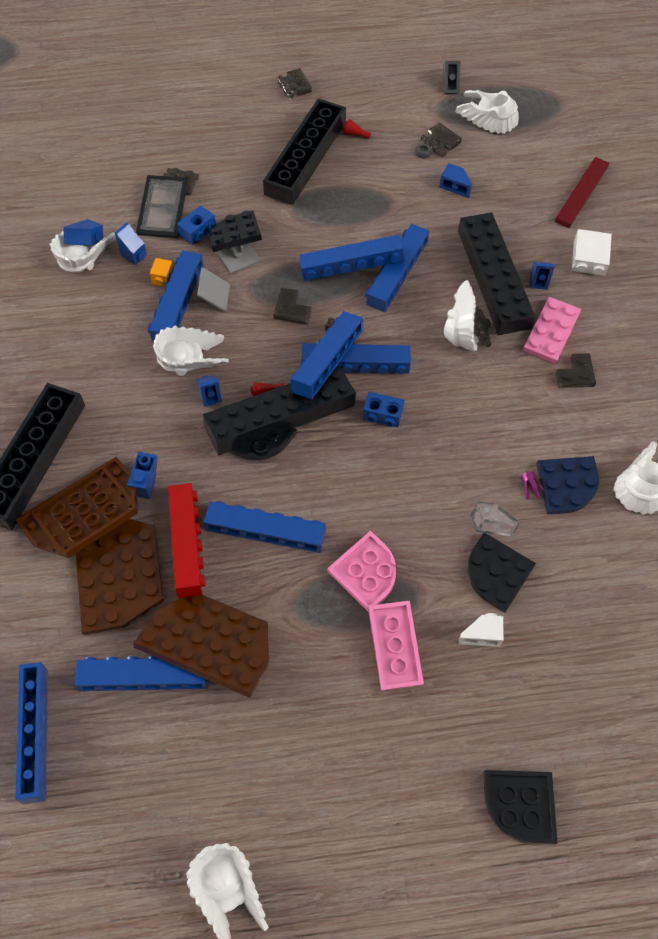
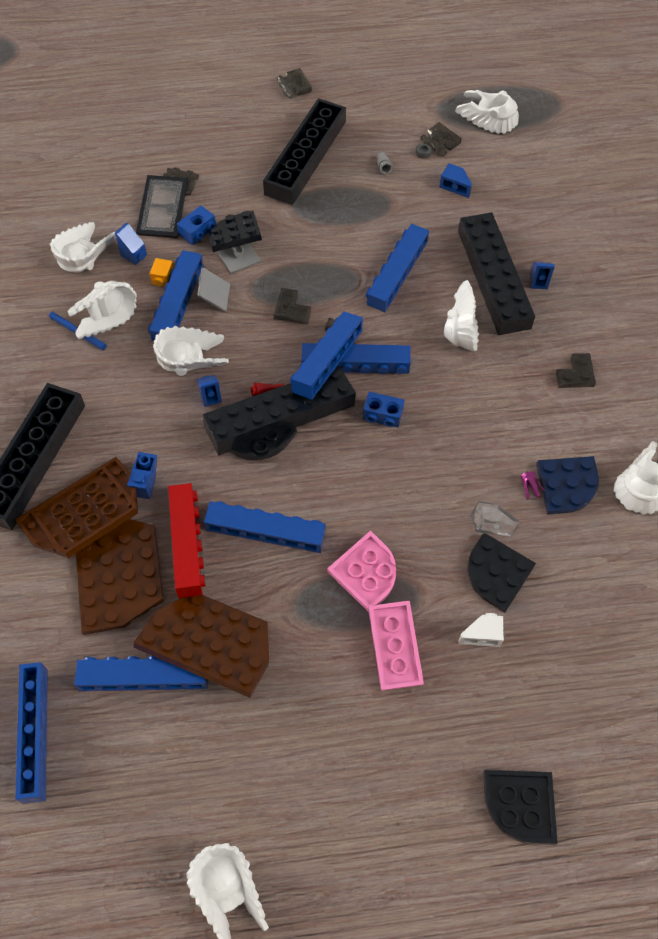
(73, 328): none -> blue bar
(83, 233): blue slope -> none
(108, 307): none -> white piece
(352, 128): red cone -> none
(352, 257): blue brick -> none
(384, 163): none -> light grey cone
(451, 76): dark grey slope -> none
(482, 327): clear smoke plate -> none
(552, 330): bright pink plate -> none
(582, 192): dark red tile -> none
(591, 252): white brick -> none

